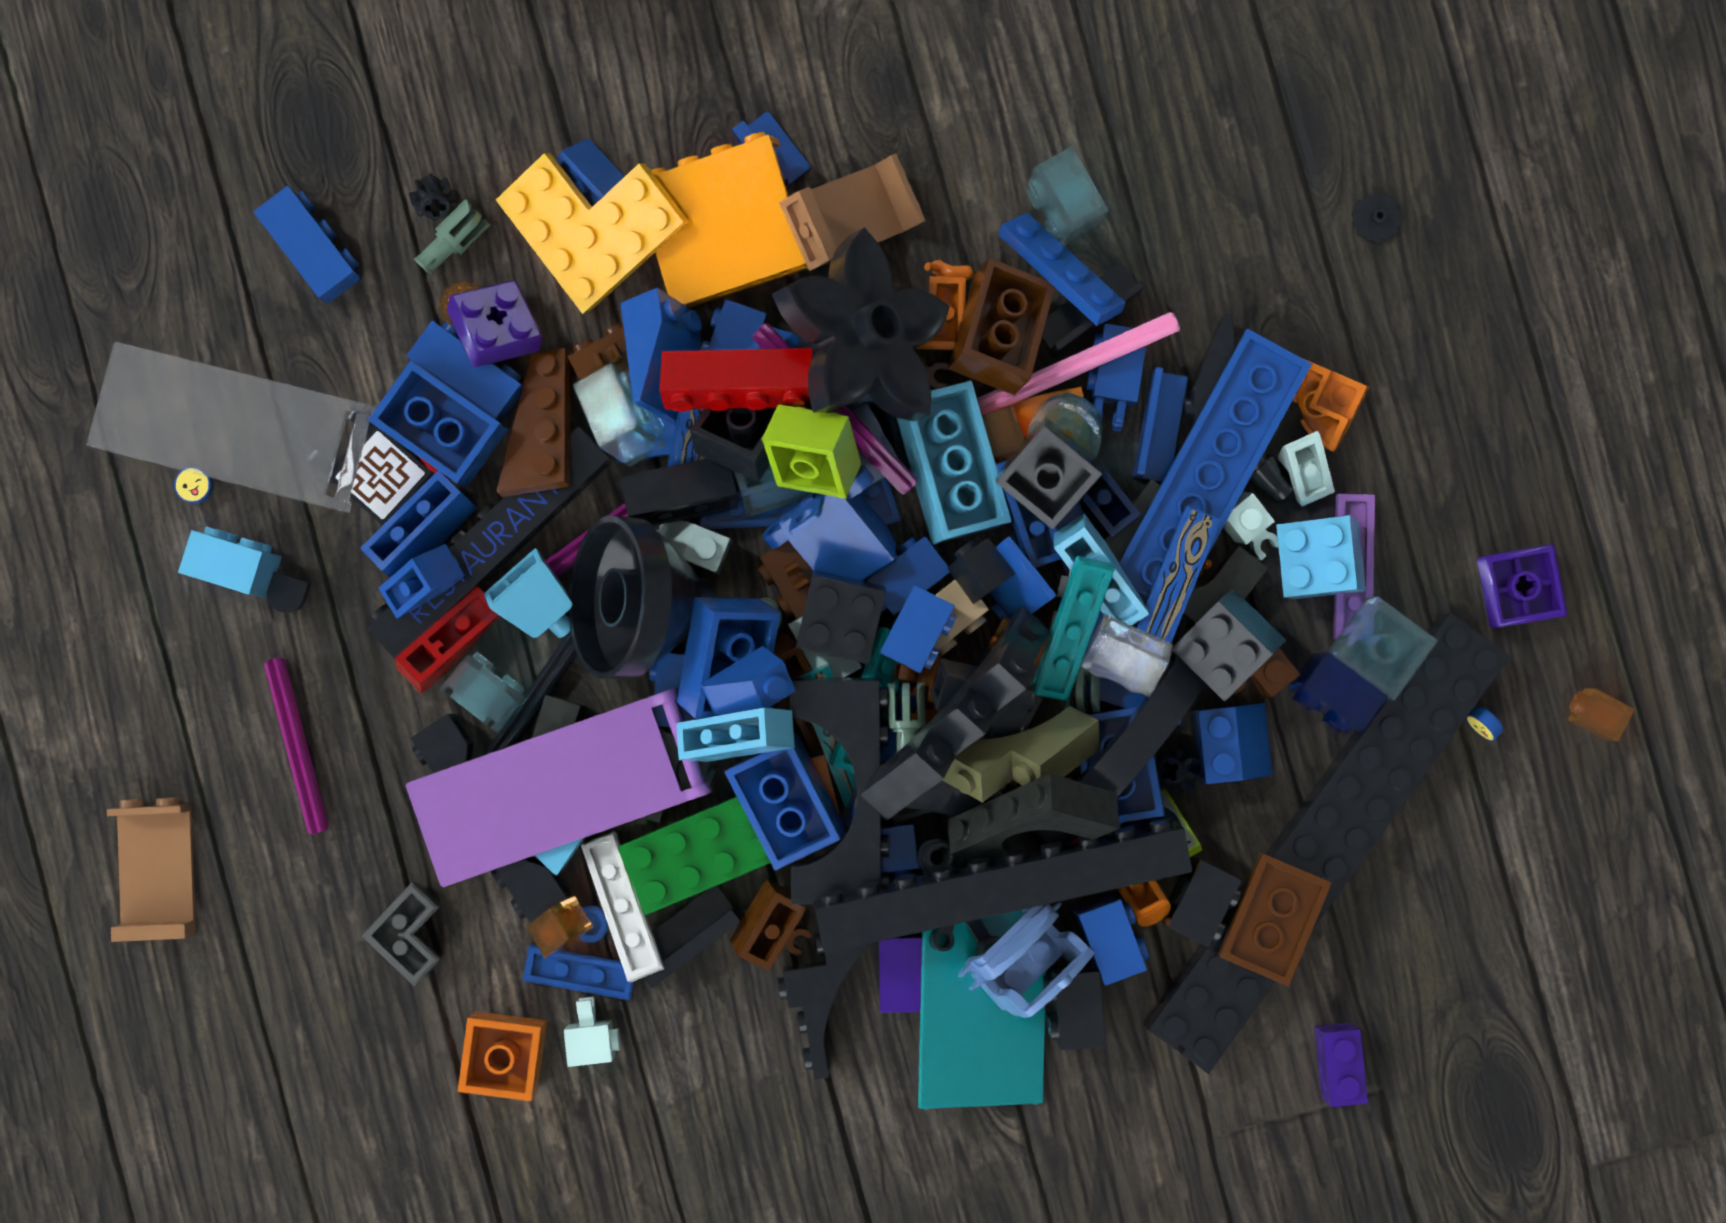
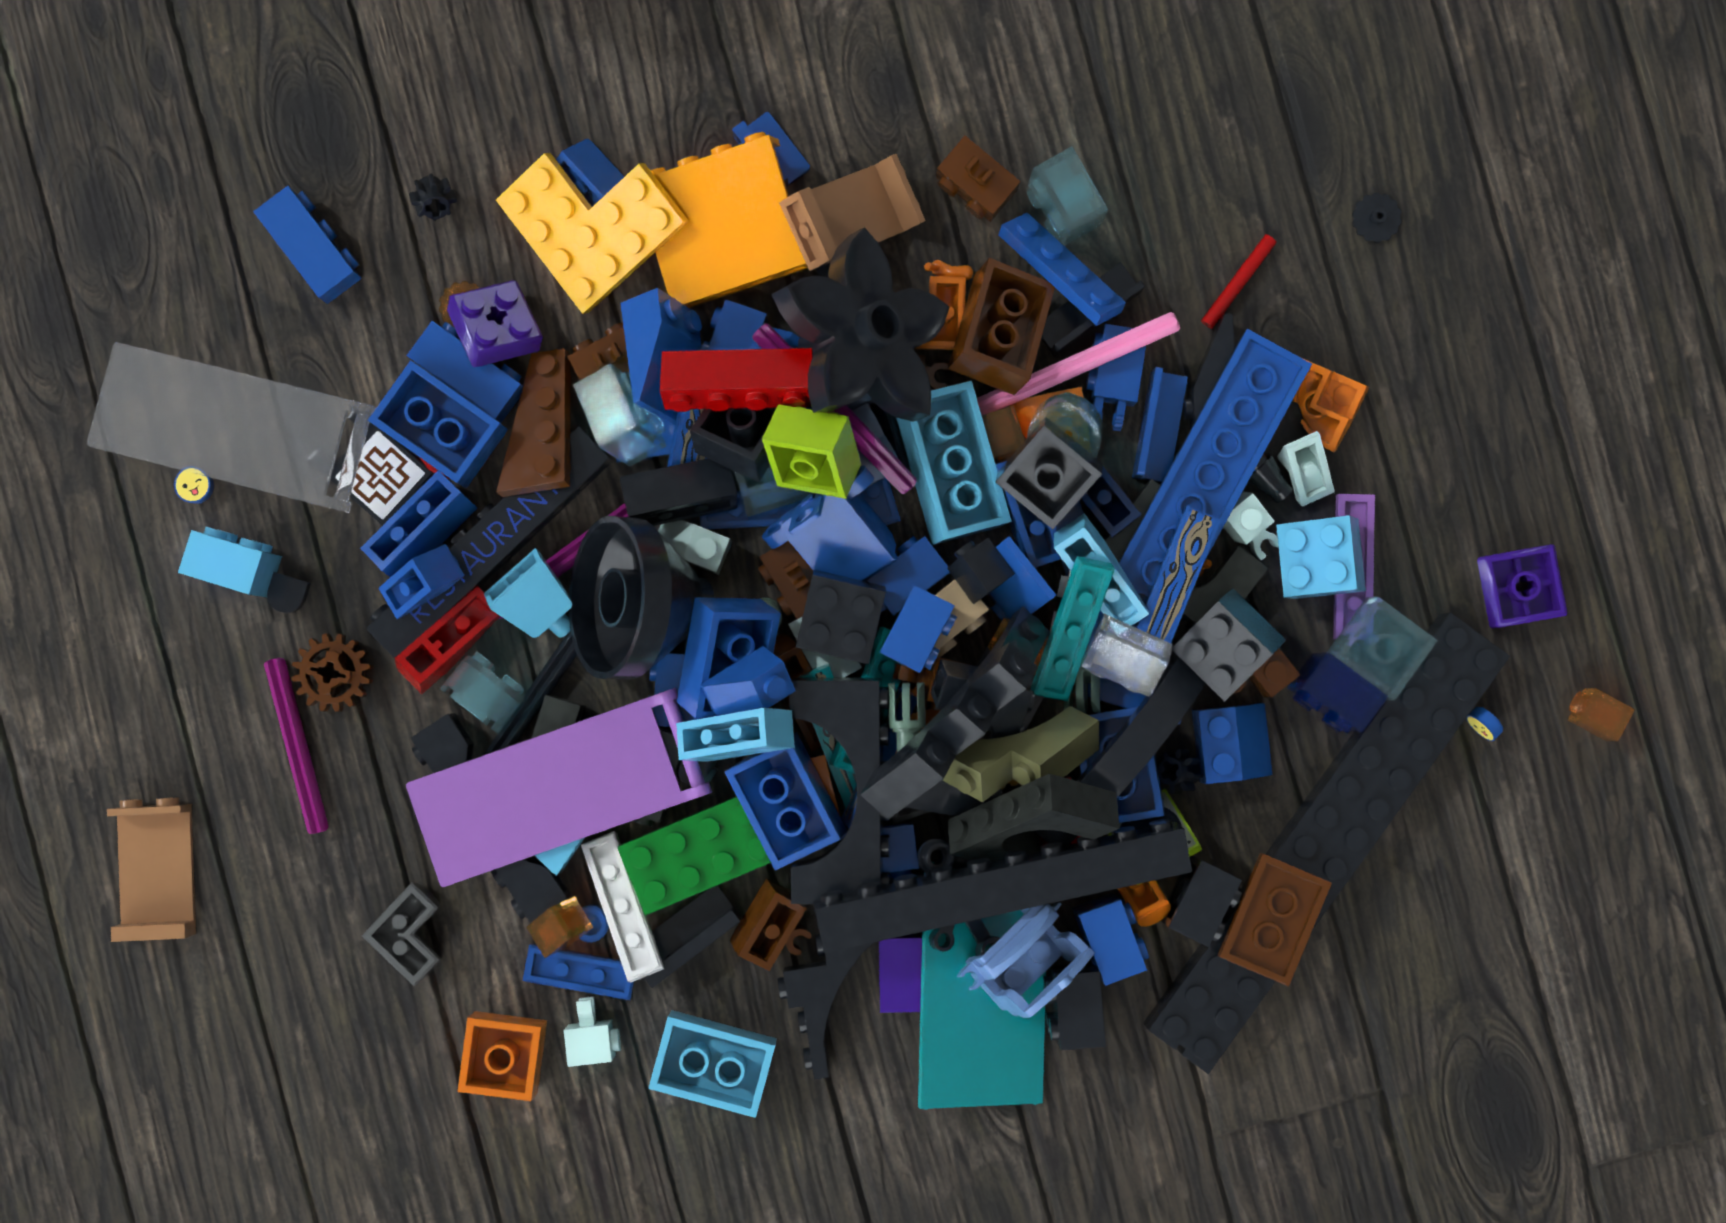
(329, 686): none -> reddish brown gear
(453, 235): sand green arm -> none
(712, 1063): none -> medium azure brick
(976, 179): none -> reddish brown brick
(1238, 281): none -> red bar
(1341, 1064): dark purple brick -> none

